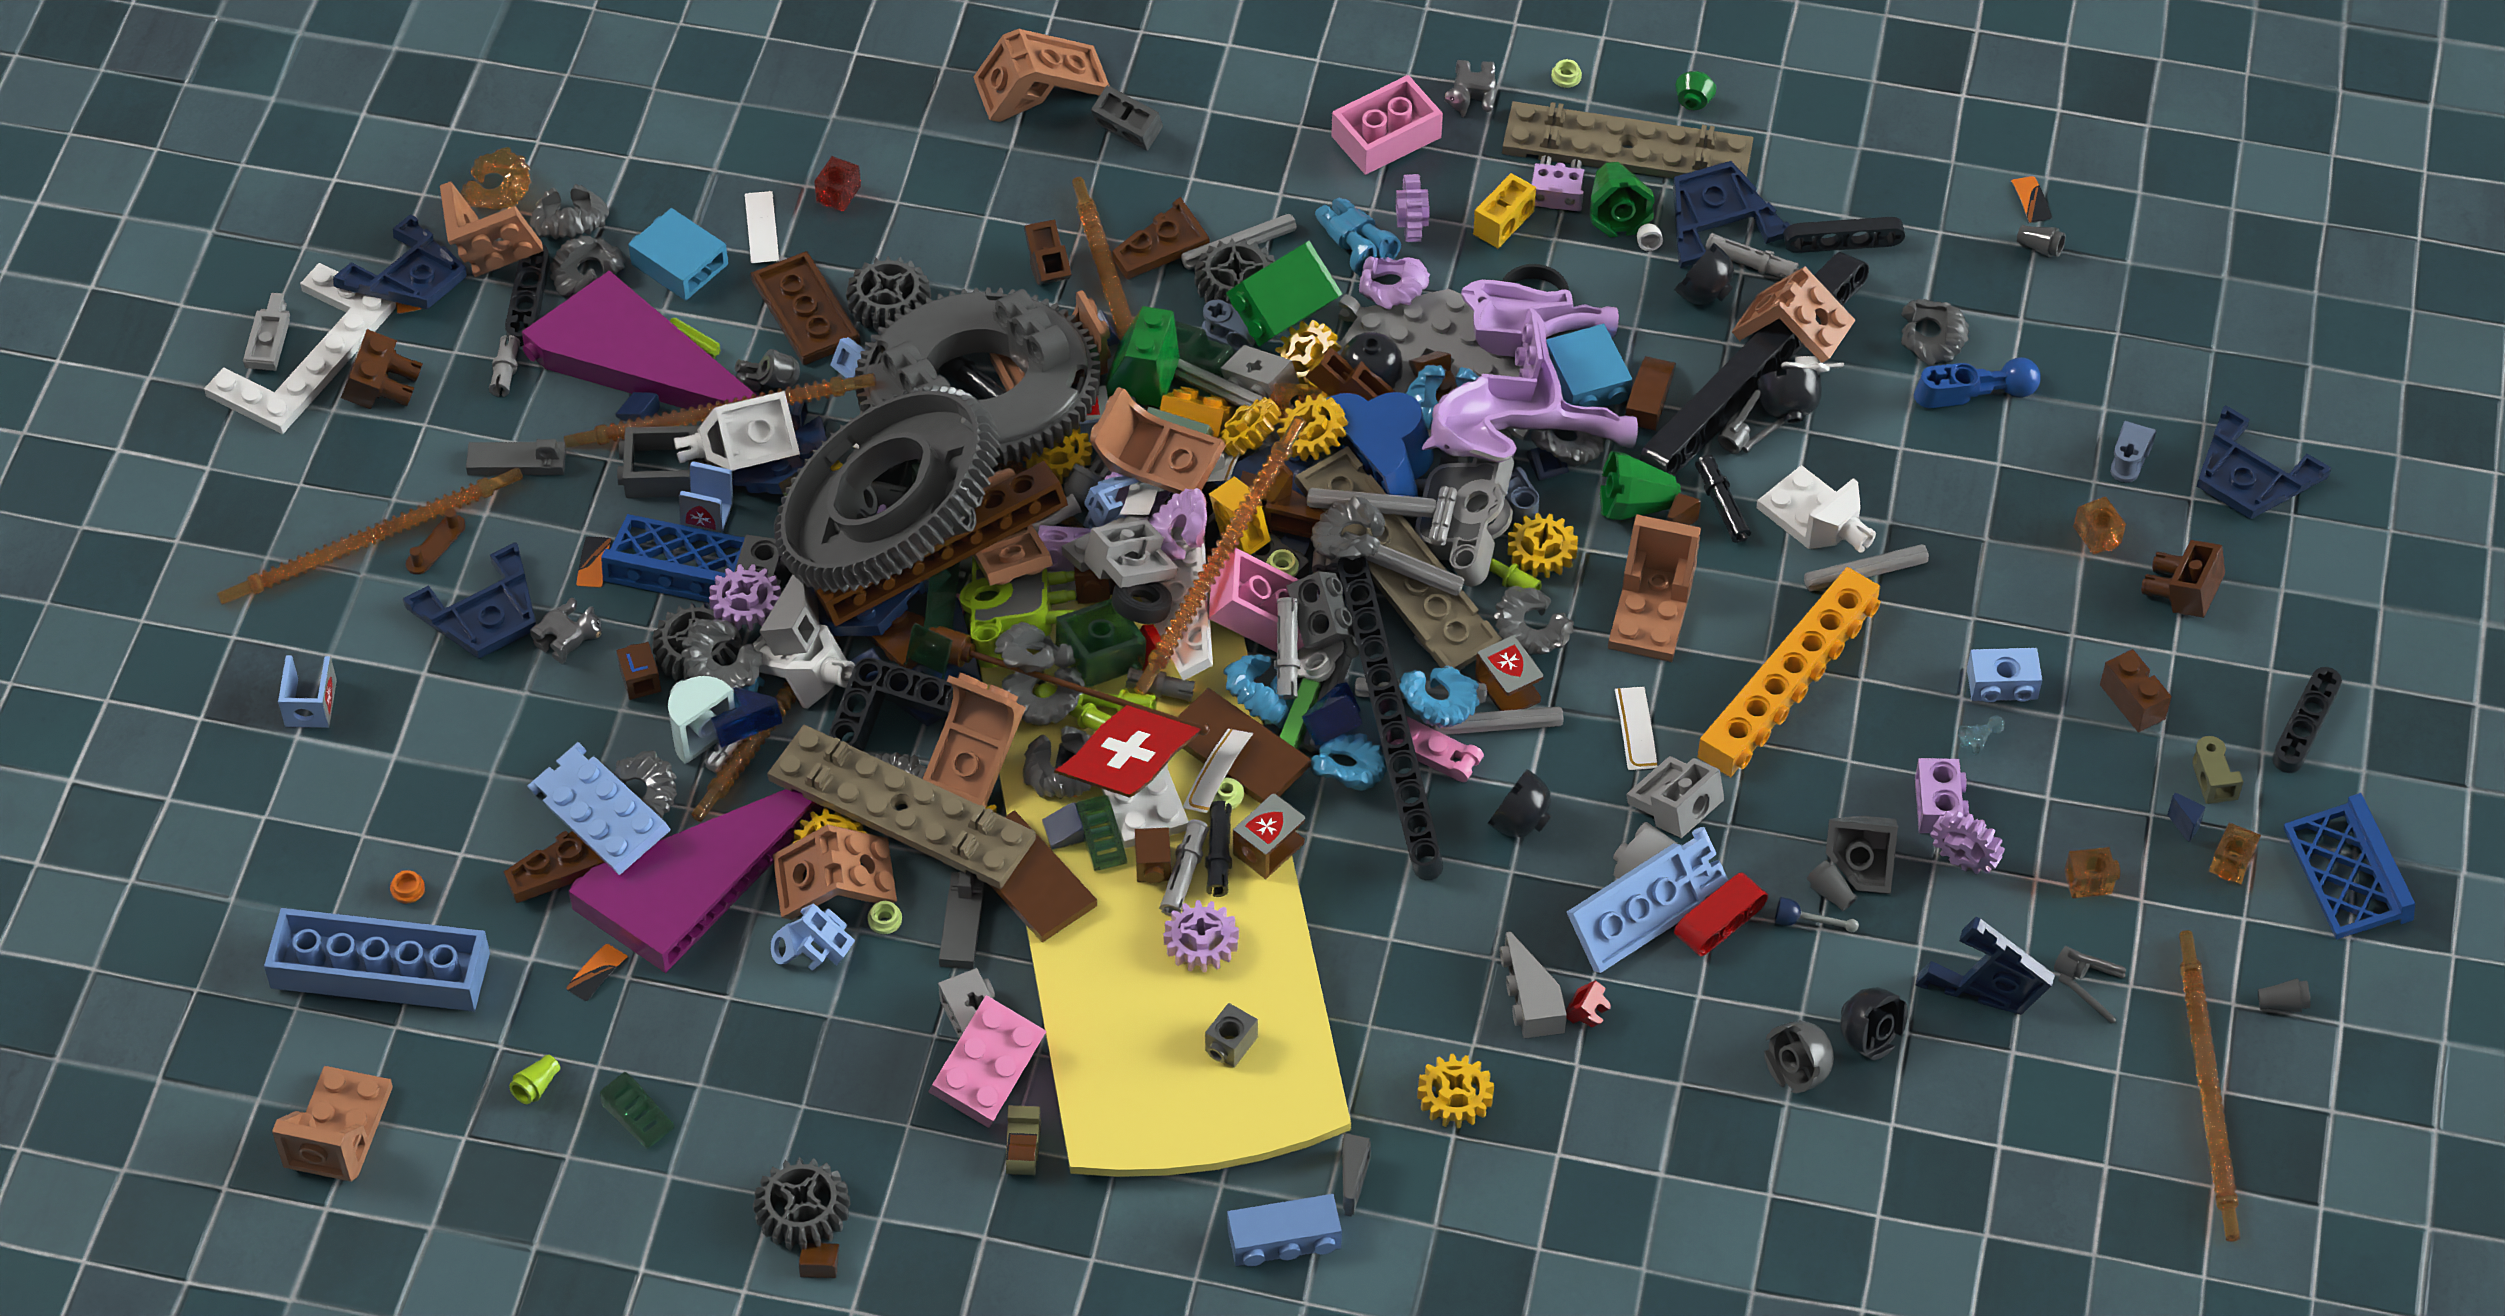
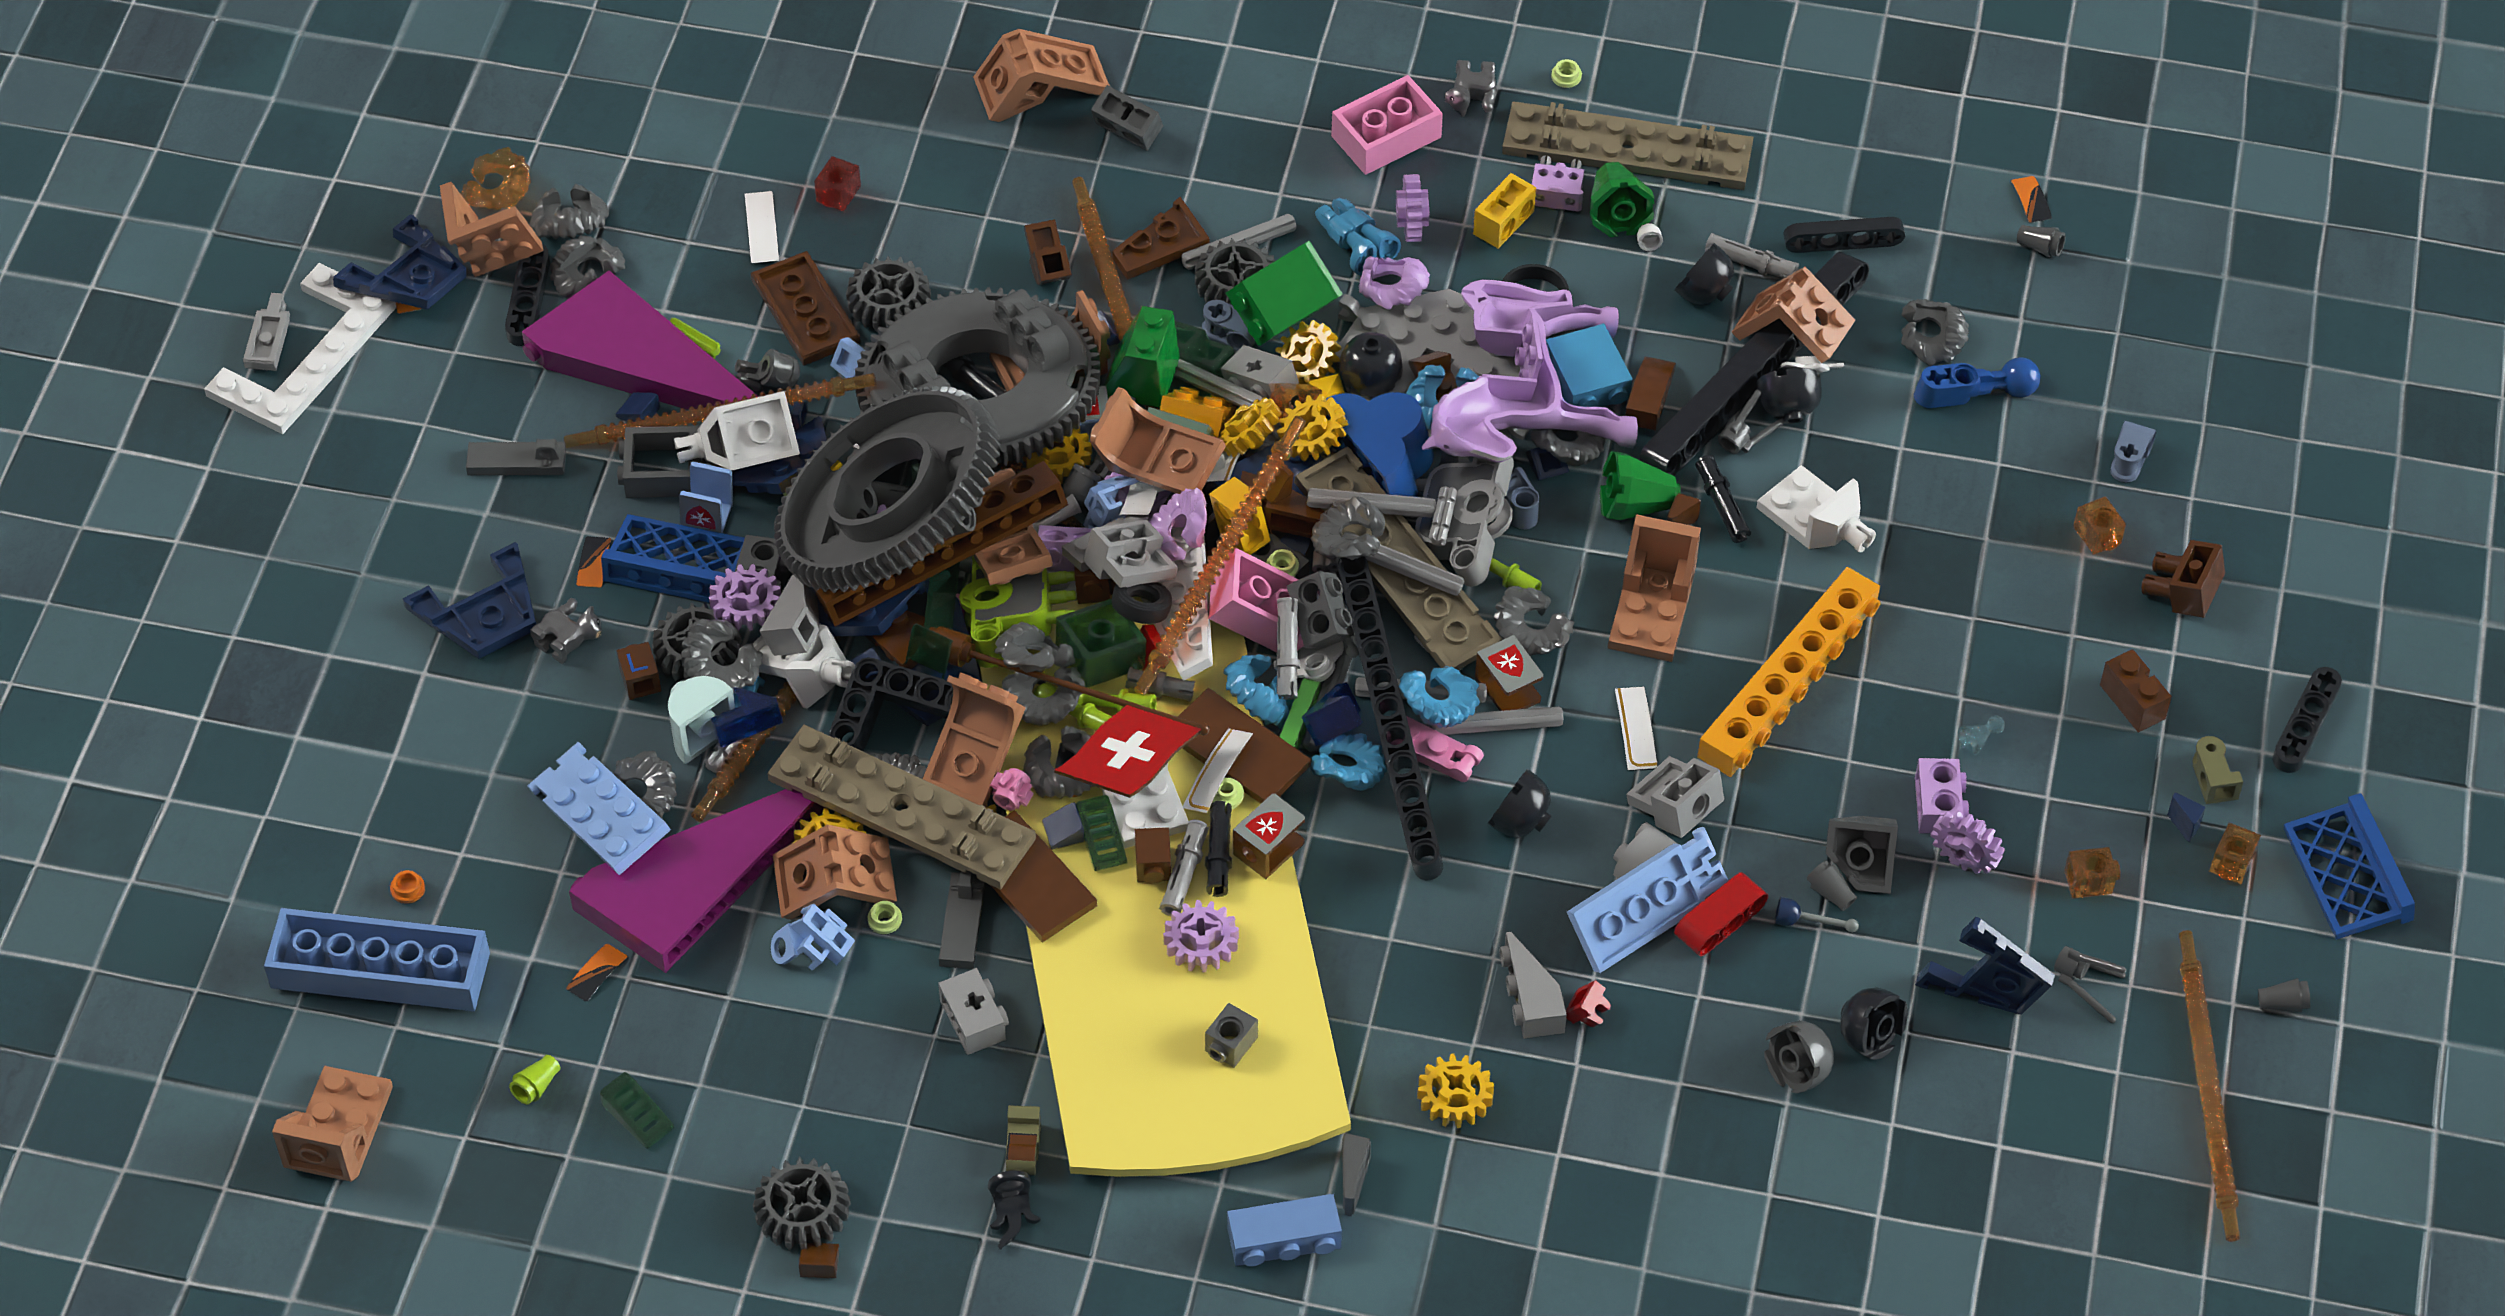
(256, 583): clear orange hose -> none
(319, 707): light blue piece -> none
(368, 376): reddish brown brick -> none
(427, 553): reddish brown piece -> none
(504, 365): light grey pin -> none
(551, 867): reddish brown wing -> none
(678, 254): dark azure brick -> none
(987, 1061): bright pink brick -> none
(1011, 789): none -> bright pink gear
(1011, 1201): none -> black piece
(1336, 376): reddish brown slope -> none
(1542, 545): yellow gear -> none
(1695, 90): green cone -> none
(1715, 199): dark blue wing -> none
(1868, 566): light grey axle -> none
(2004, 674): light blue brick -> none
(2245, 478): dark blue wing -> none

